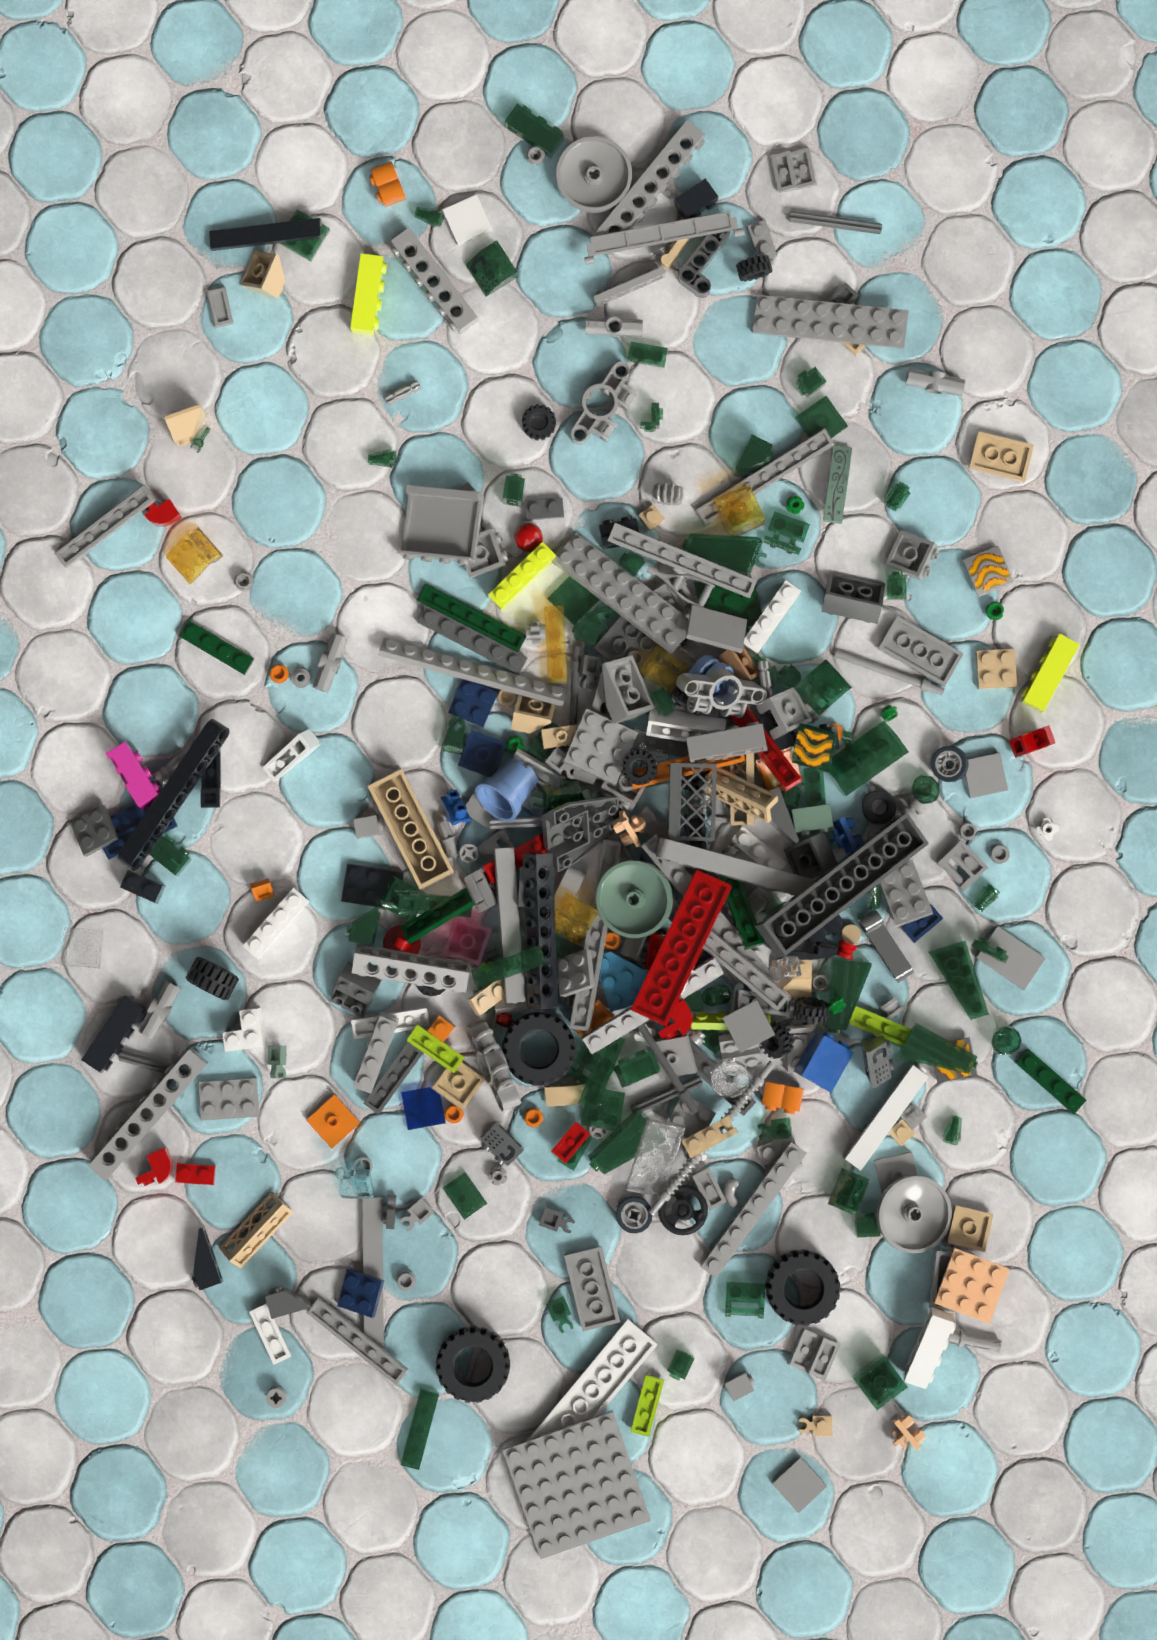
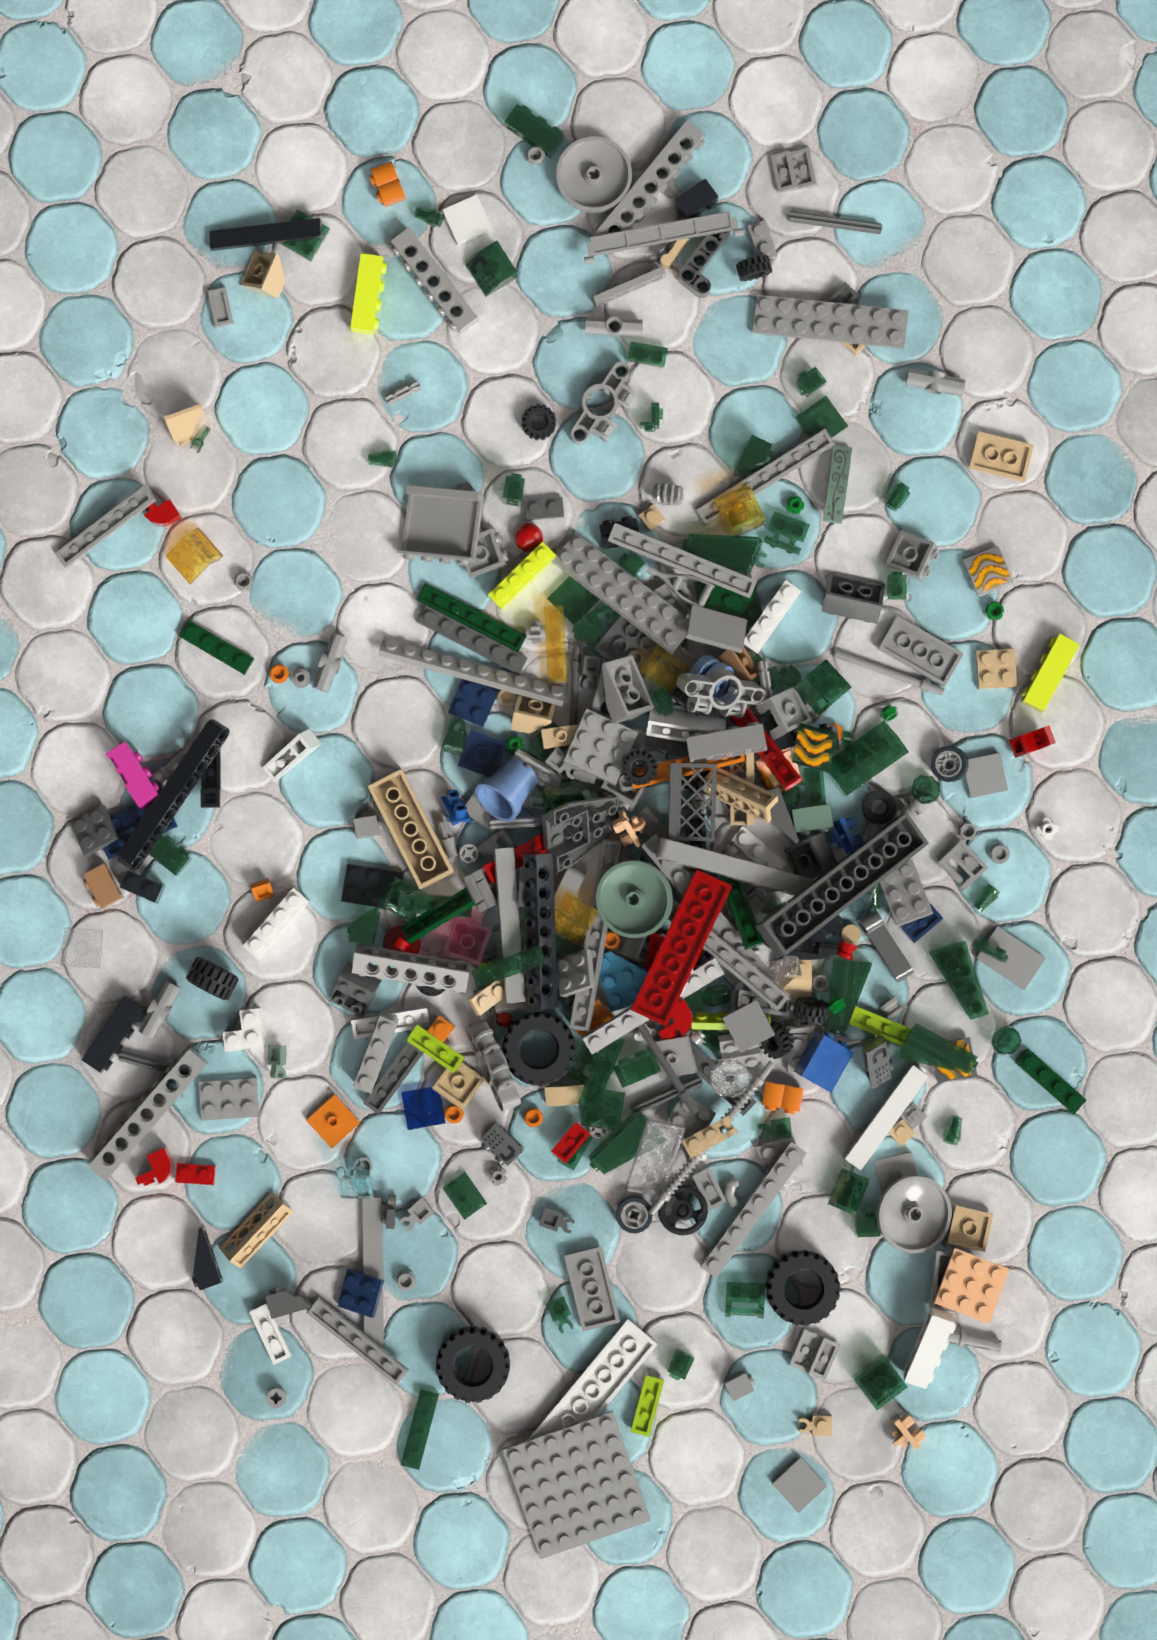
(103, 886): none -> medium nougat brick

